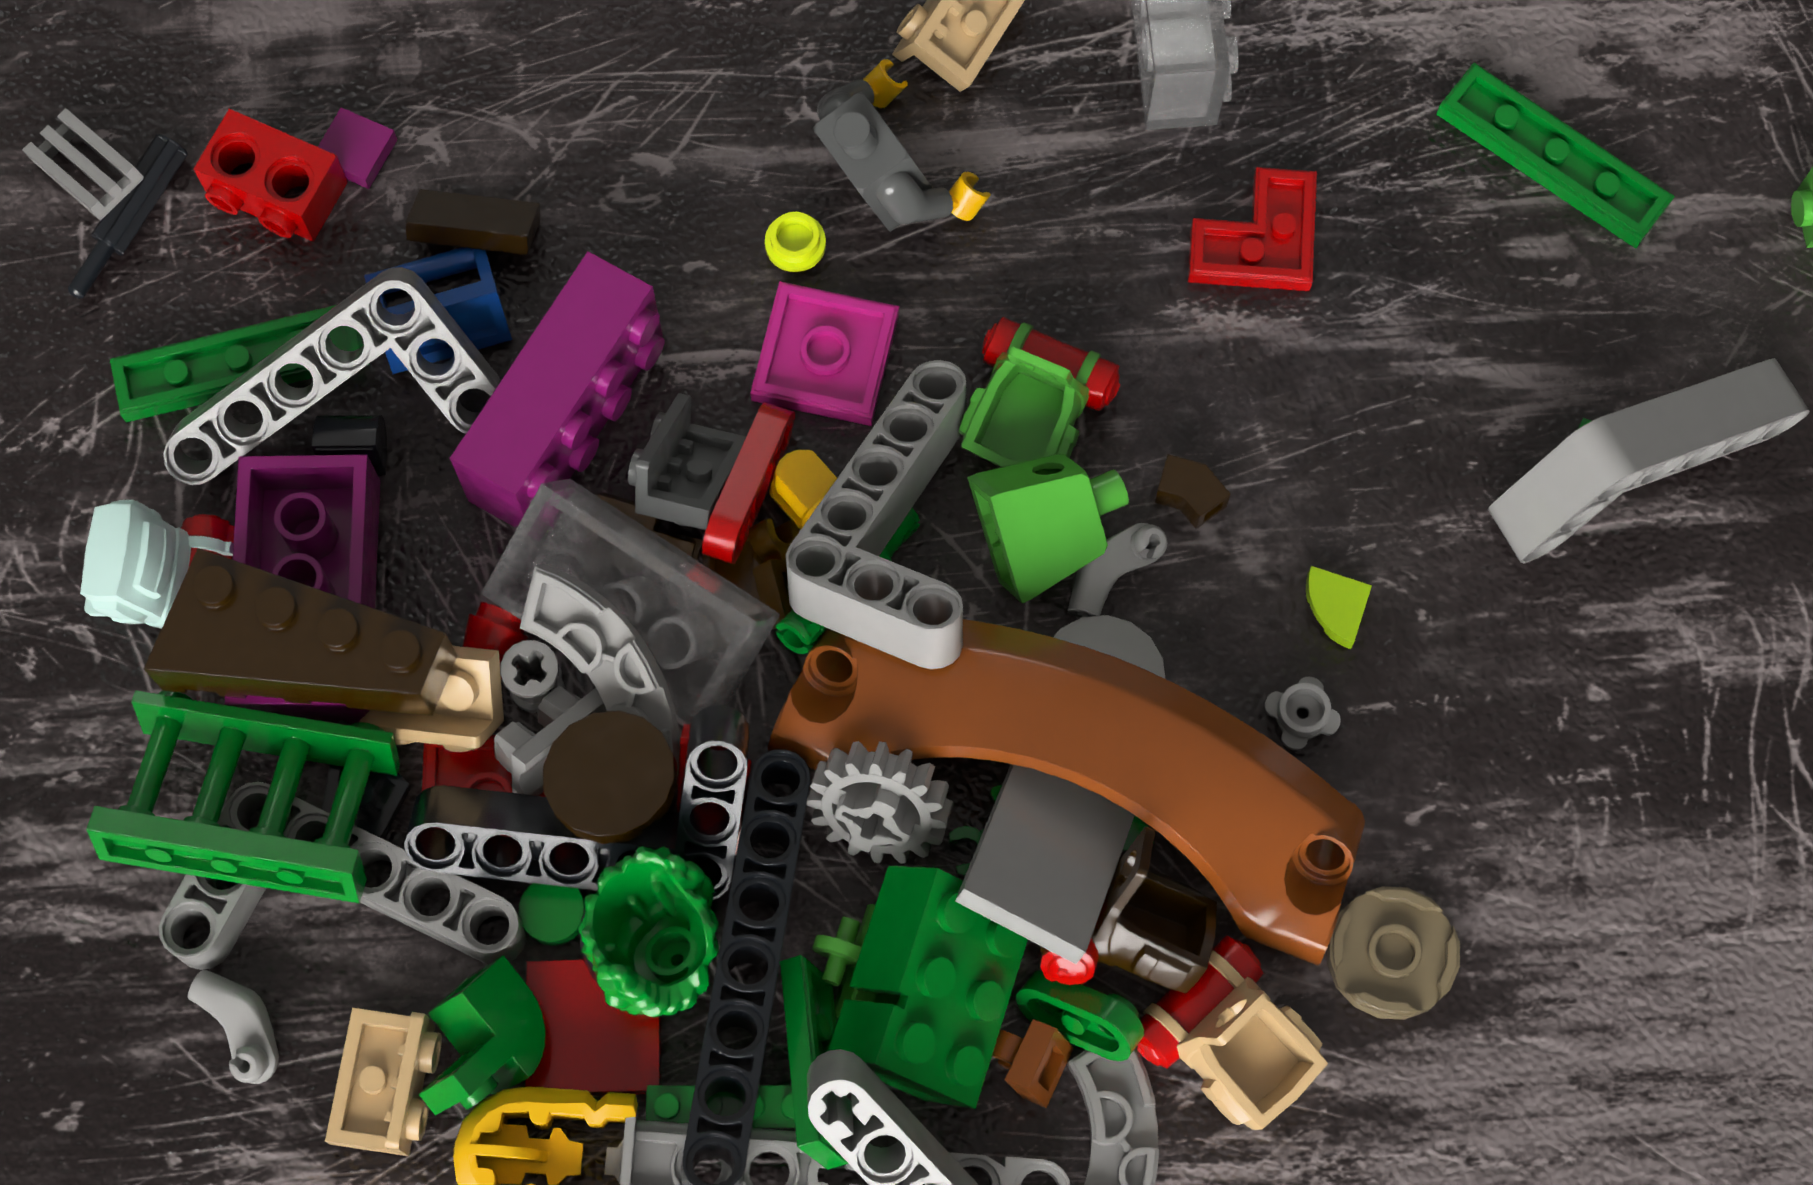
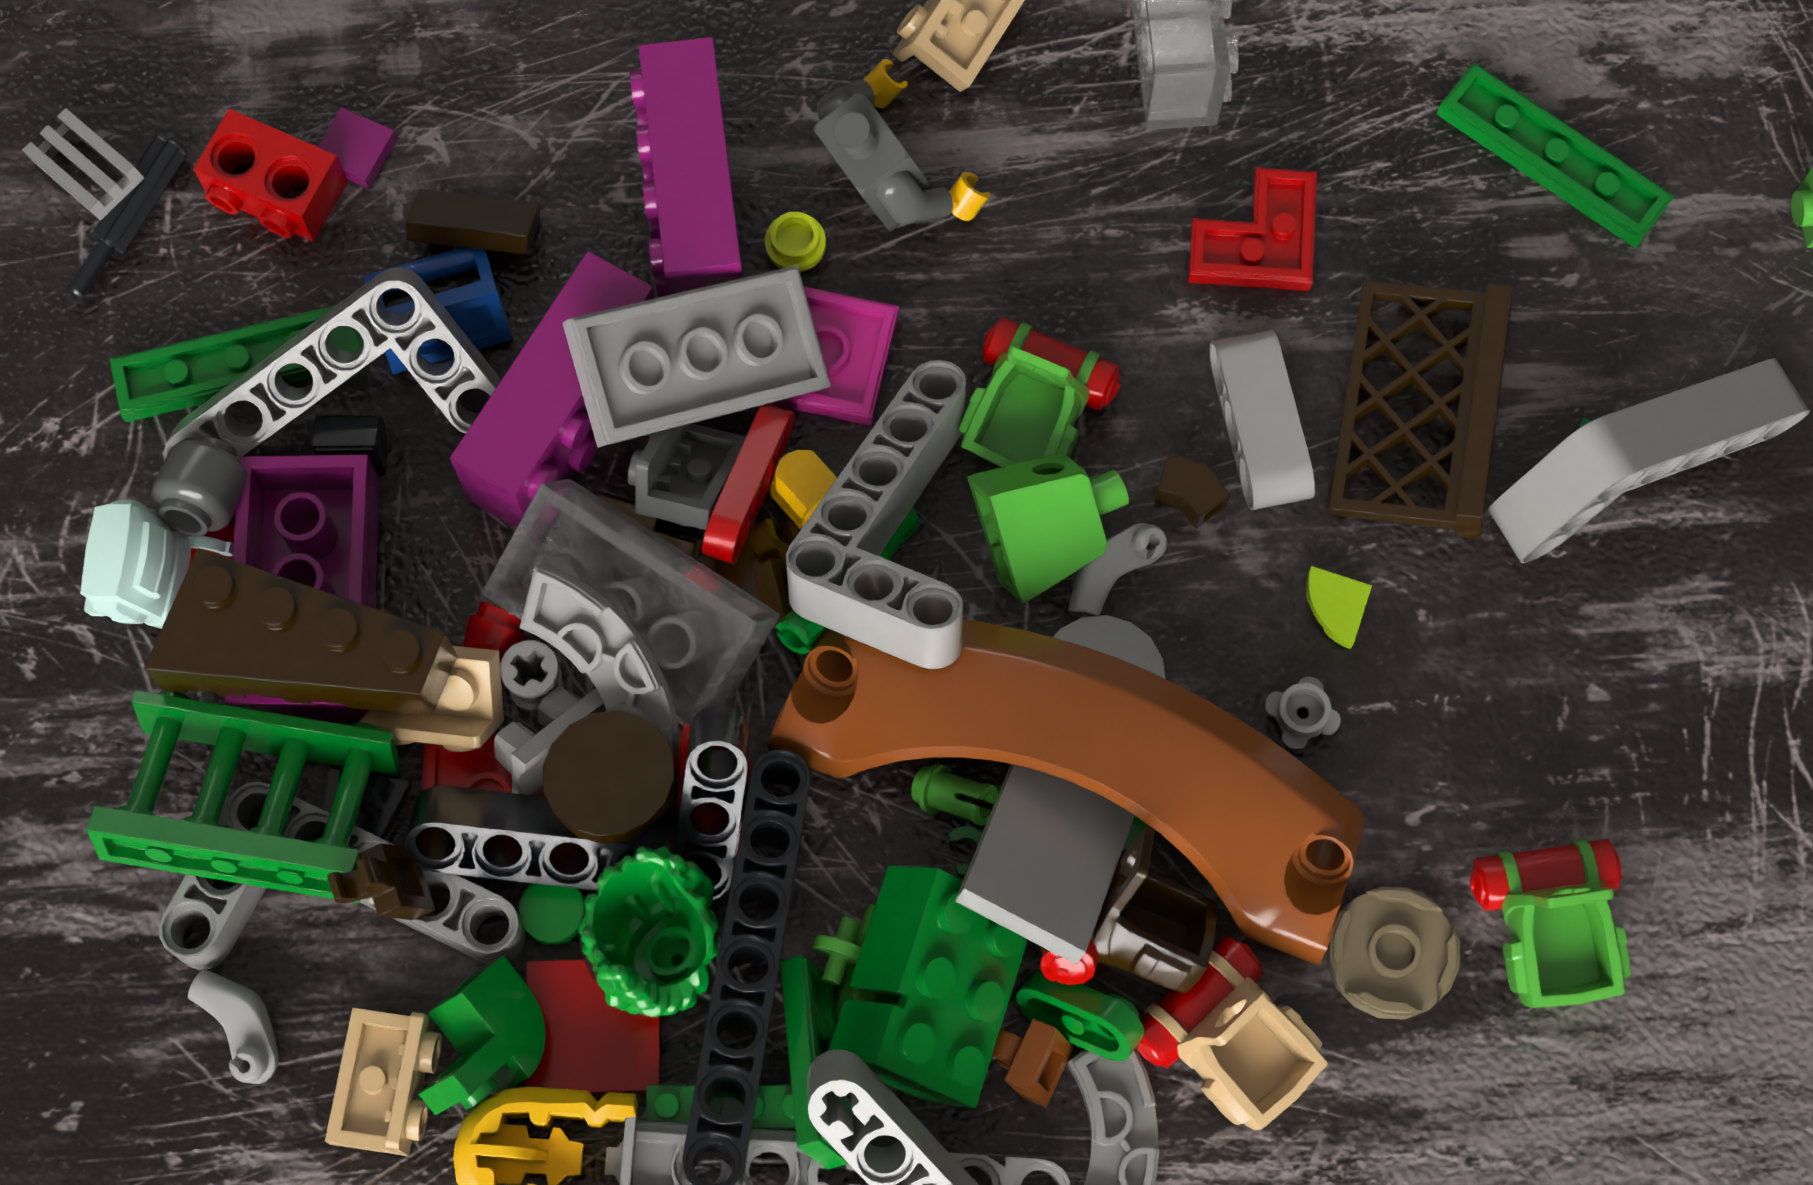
(199, 486): none -> dark grey head
(388, 881): none -> dark brown plate
(685, 166): none -> magenta brick
(696, 355): none -> light grey tile
(879, 802): light grey gear -> none
(940, 790): none -> bright green pin
(1262, 419): none -> light grey beam
(1476, 413): none -> dark brown fence
(1557, 921): none -> bright green piece

